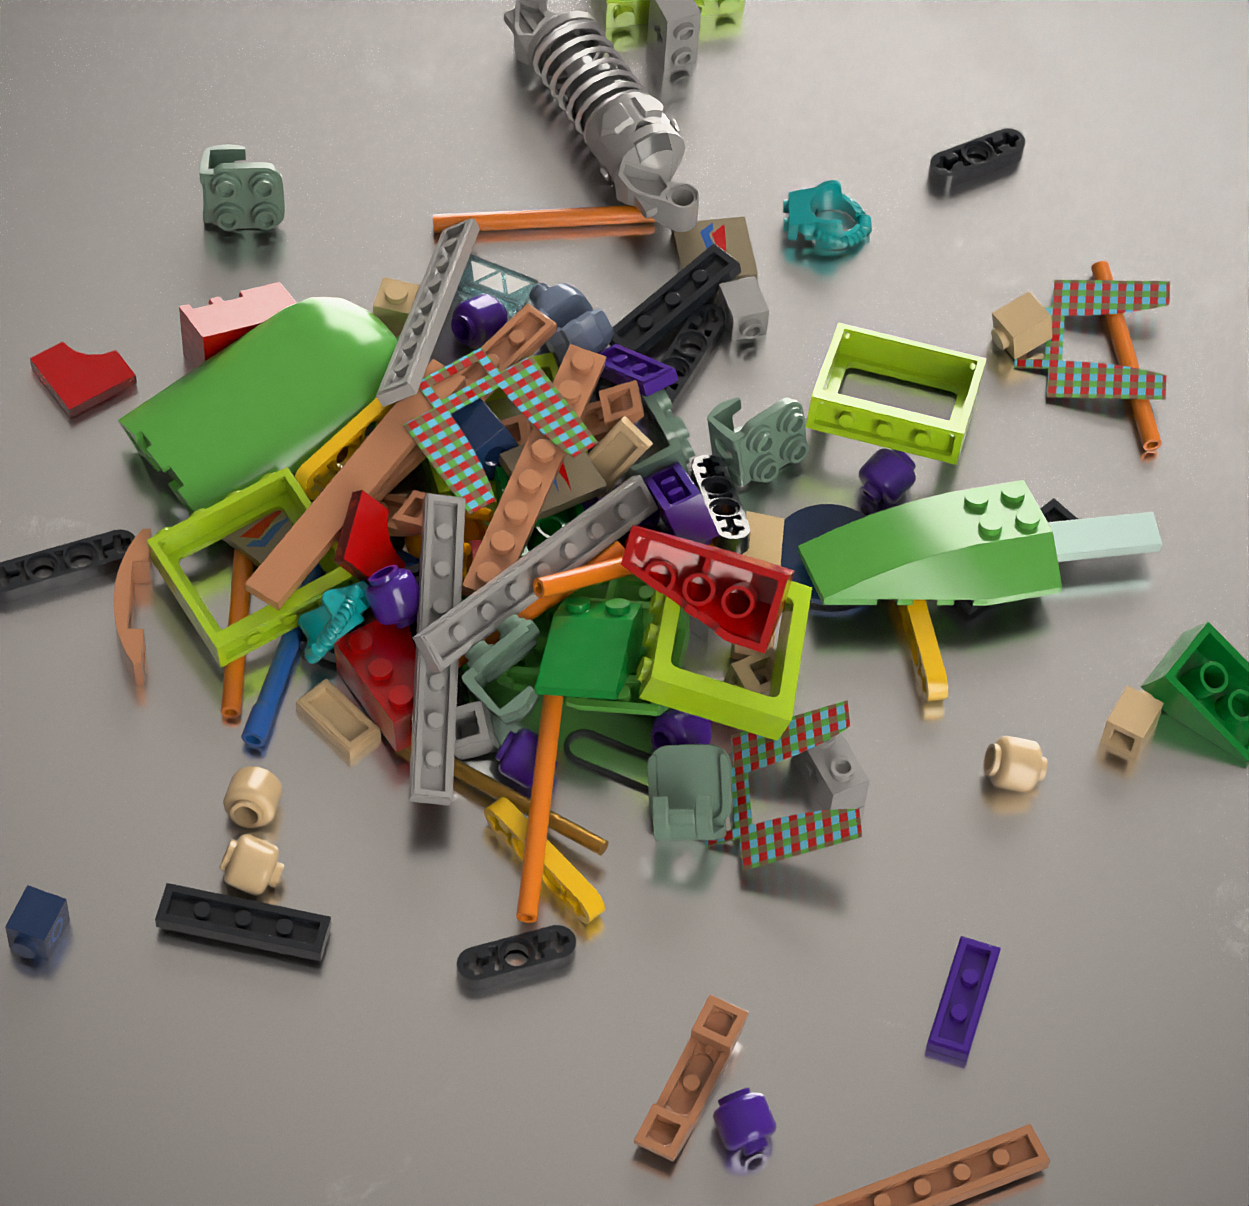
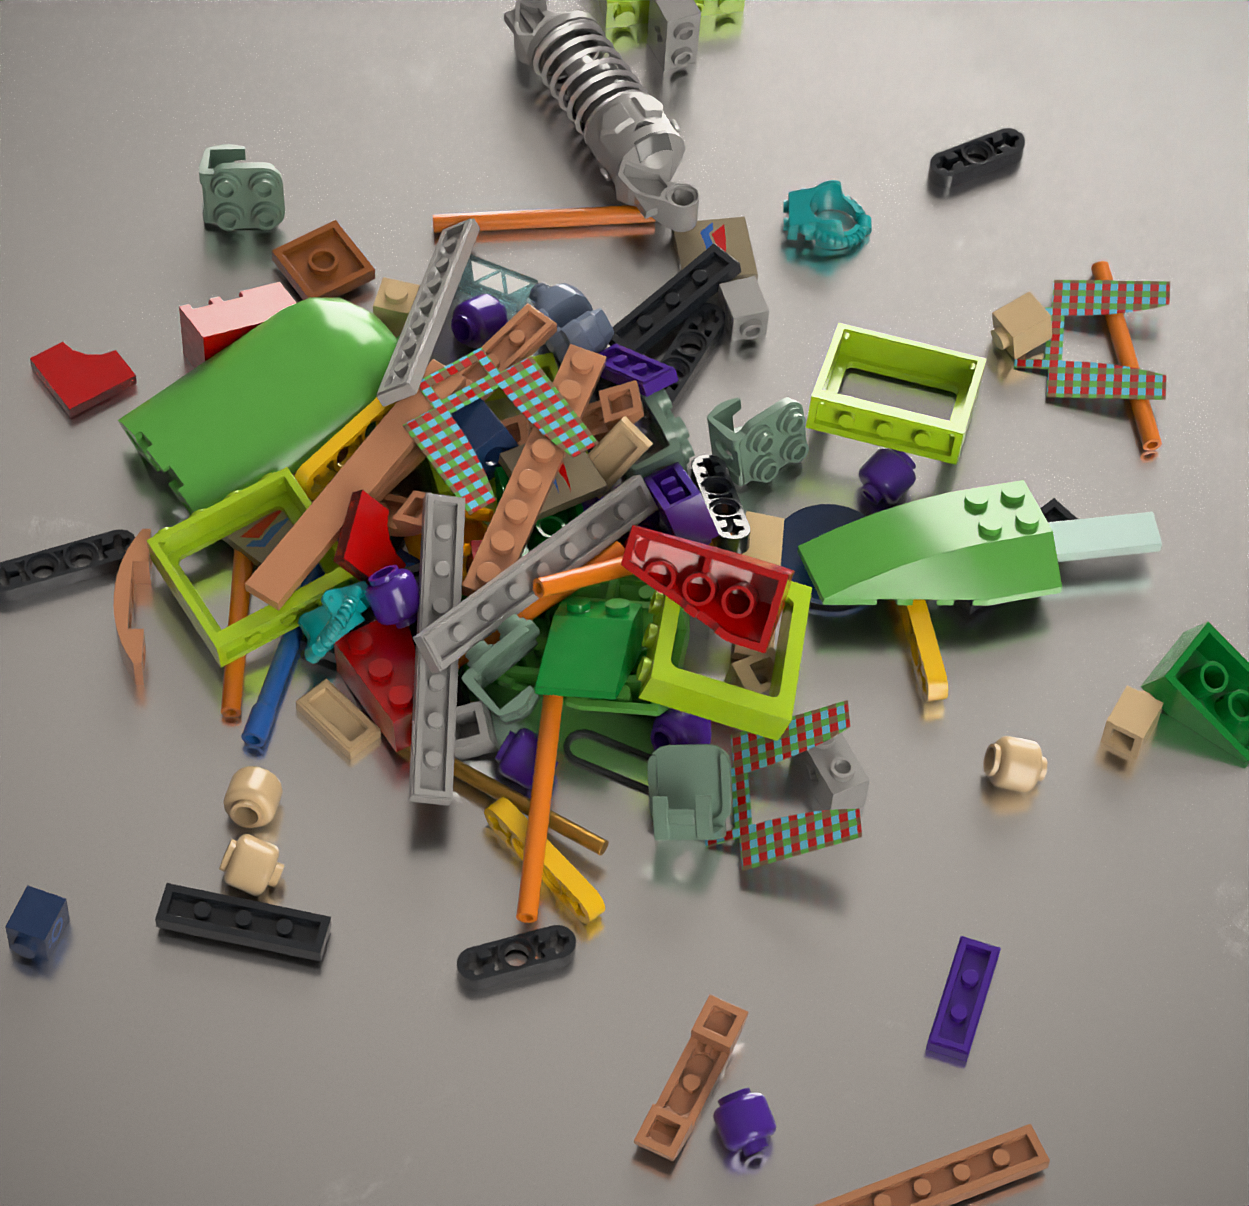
(323, 263): none -> dark orange plate

